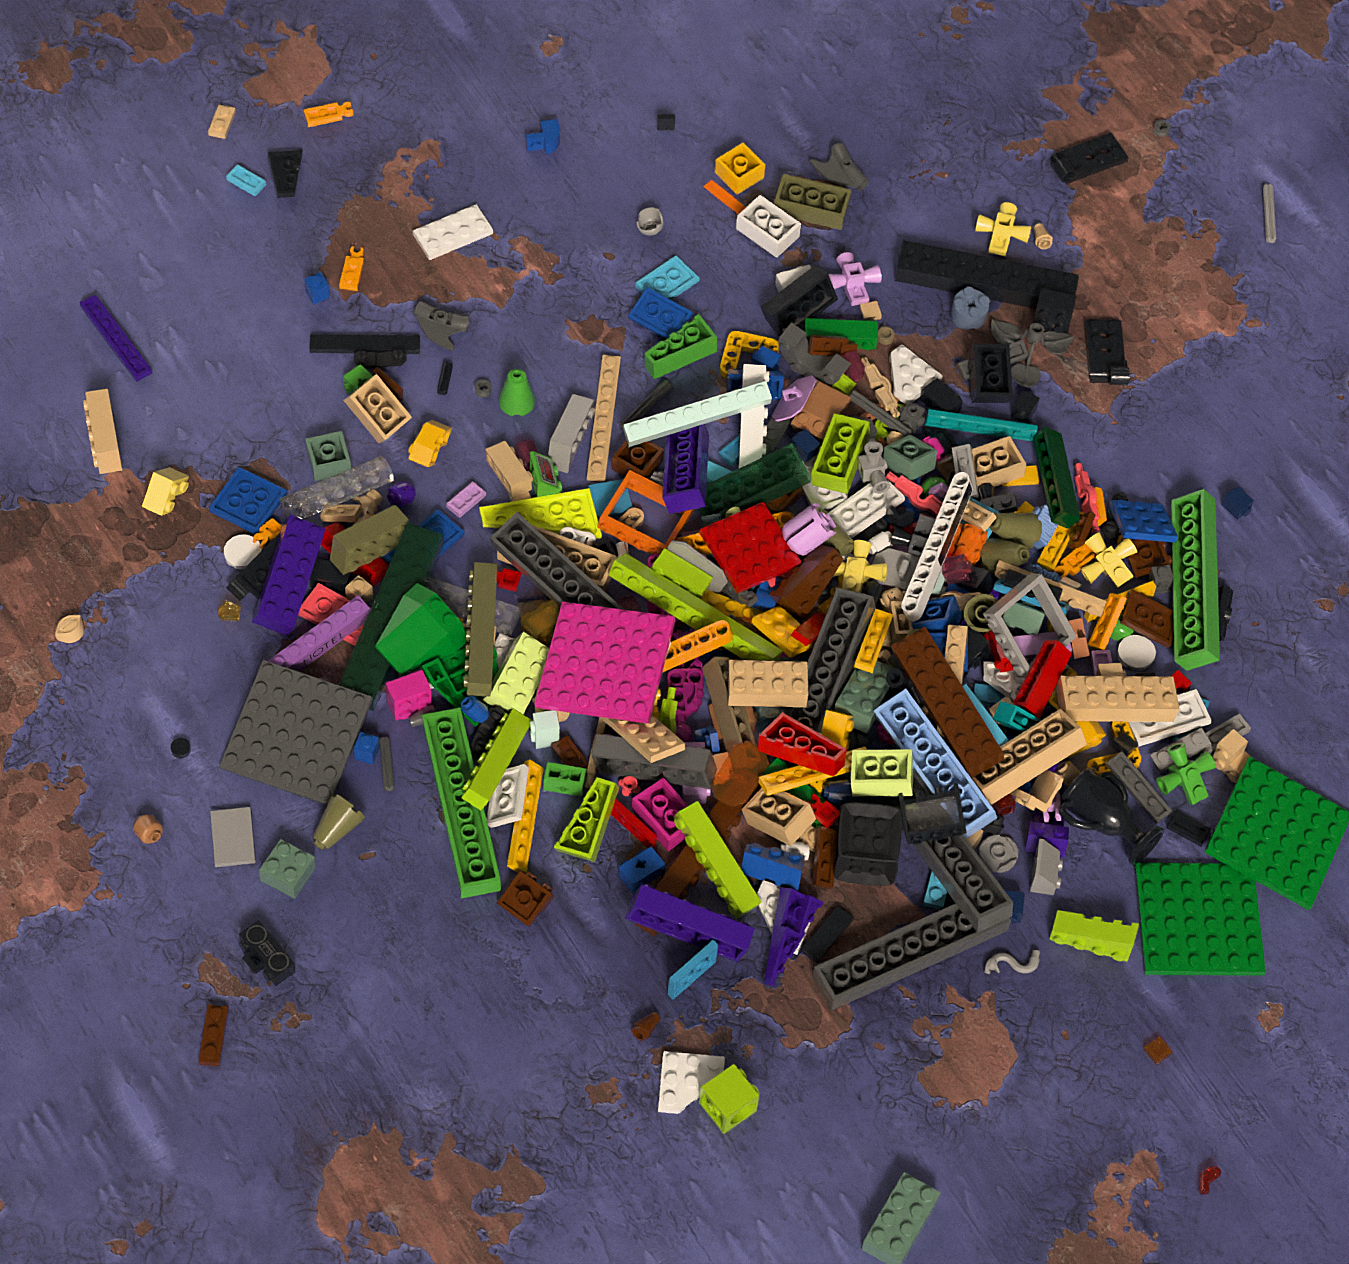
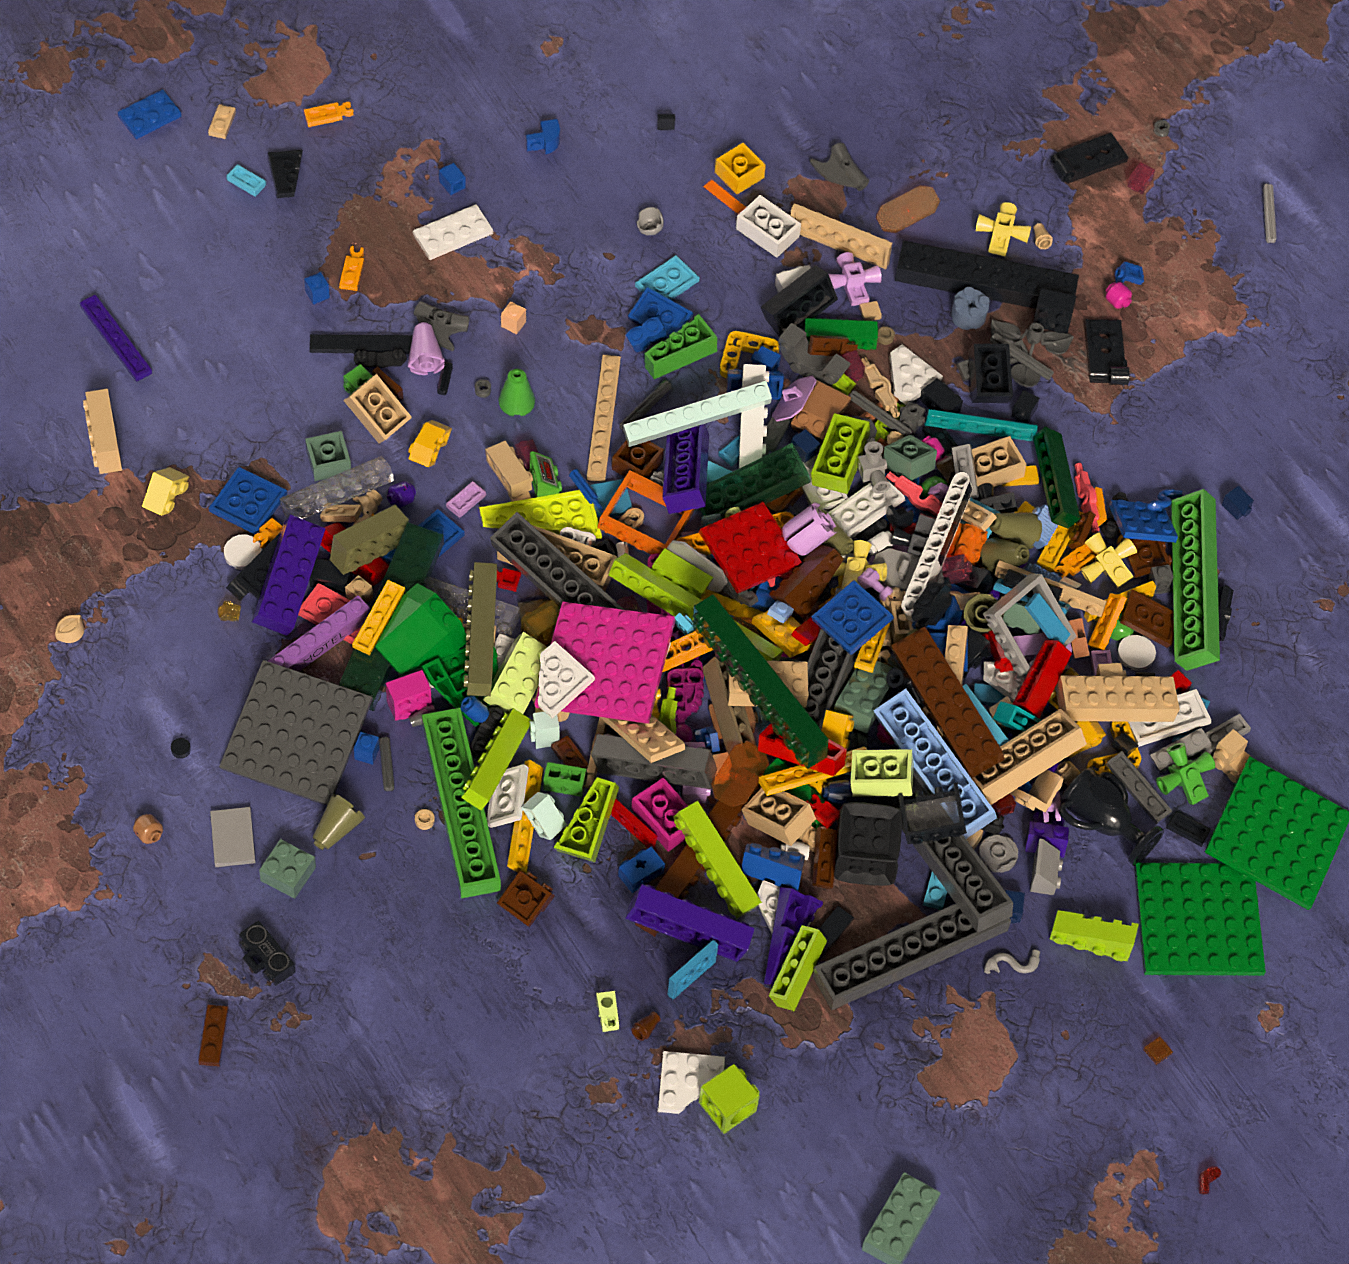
(149, 114): none -> blue plate
(378, 617): none -> yellow plate
(424, 819): none -> tan tile
(425, 351): none -> lavender cone
(452, 179): none -> blue brick
(513, 317): none -> light nougat brick
(544, 815): none -> light aqua brick
(560, 679): none -> white plate
(570, 431): light grey wedge -> none
(585, 489): none -> blue axle
(607, 1011): none -> yellowish green leg
(629, 780): coral plate -> none
(642, 336): none -> blue brick
(684, 624): none -> medium azure plate
(760, 682): none -> dark green brick
(780, 611): none -> light blue plate
(798, 968): none -> lime brick
(813, 201): olive brick -> none
(842, 236): none -> tan plate
(852, 617): none -> blue plate
(870, 578): none -> lavender leg
(907, 209): none -> clear orange shield
(932, 603): none -> black hinge
(1023, 357): none -> dark grey axle
(1046, 619): none -> dark azure tile
(1118, 295): none -> dark pink head
(1129, 272): none -> blue bracket
(1141, 178): none -> clear pink brick
(1164, 499): none -> blue animal

